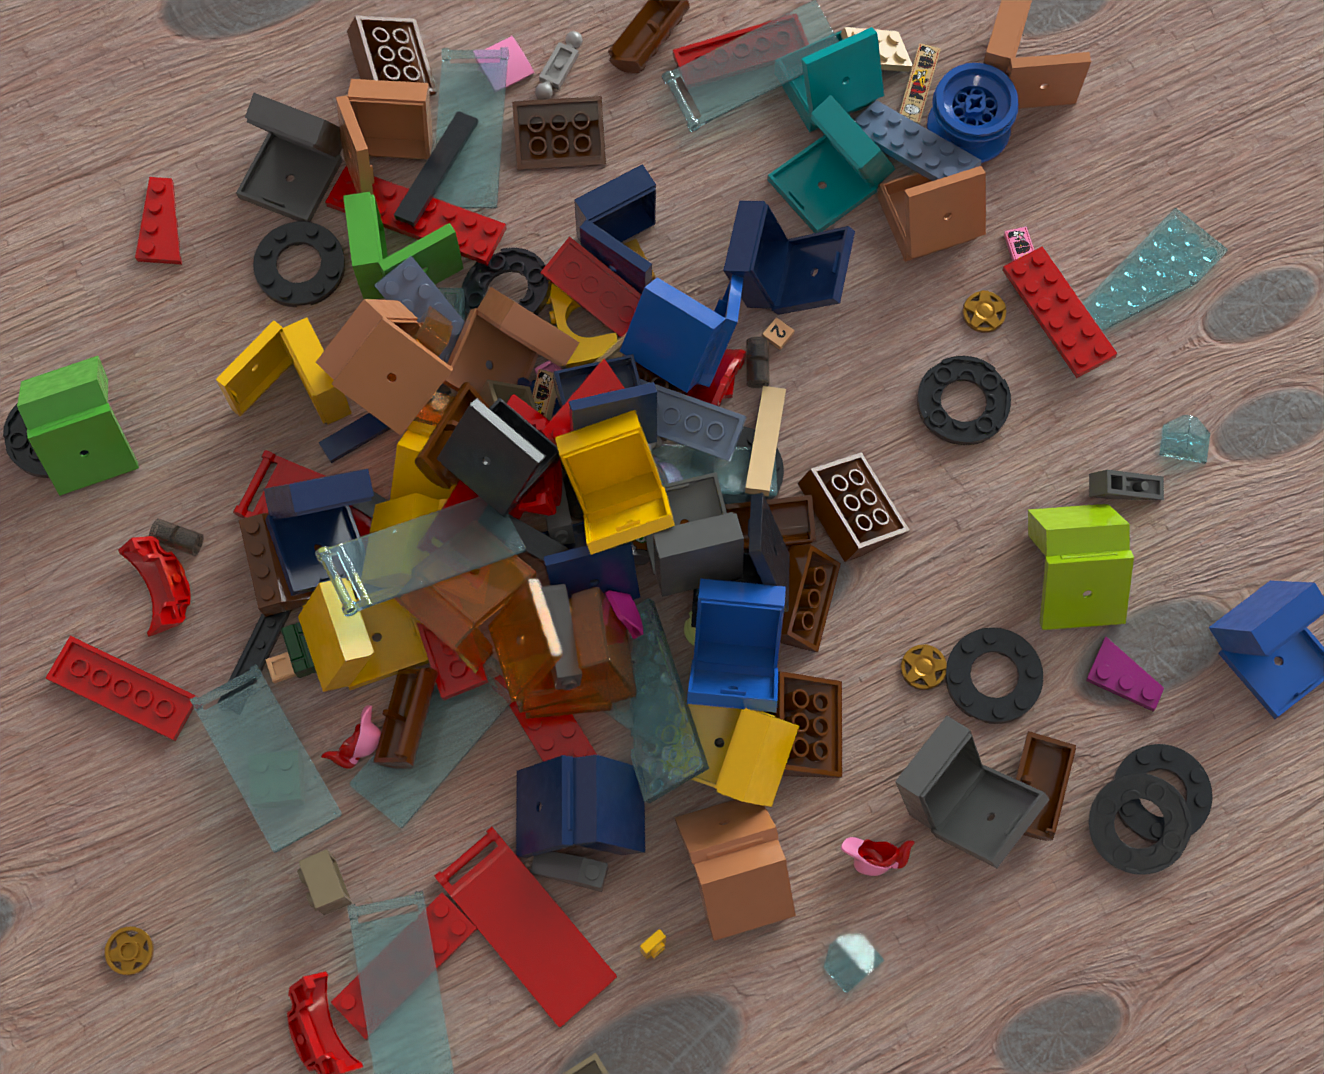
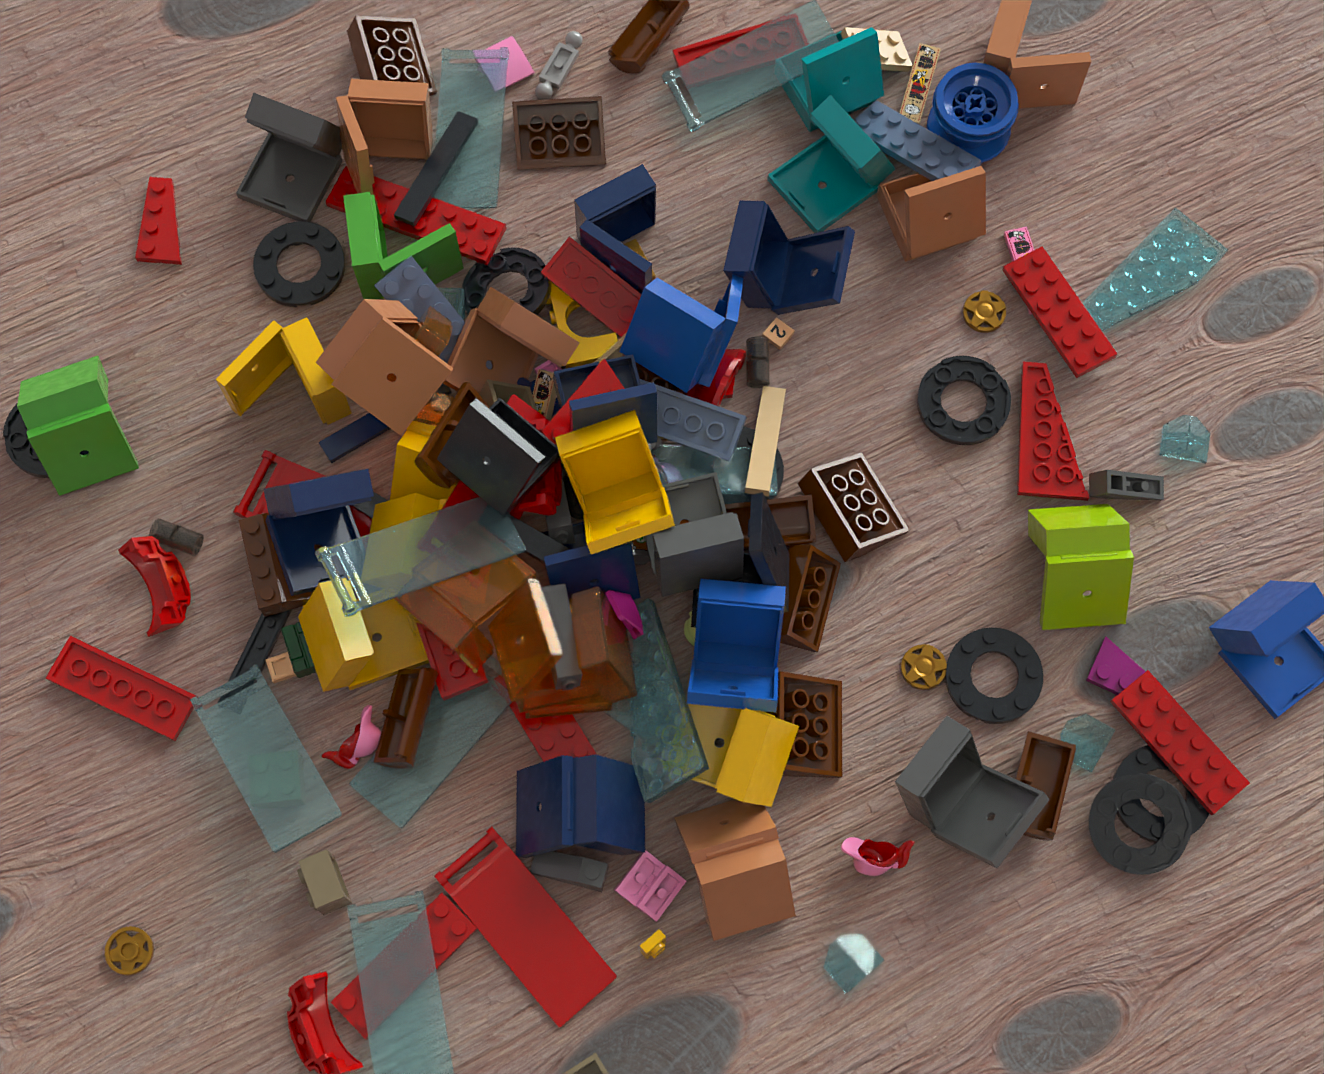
(650, 885): none -> bright pink slope
(1045, 448): none -> red wing
(1089, 737): none -> clear light blue slope
(1180, 742): none -> red plate

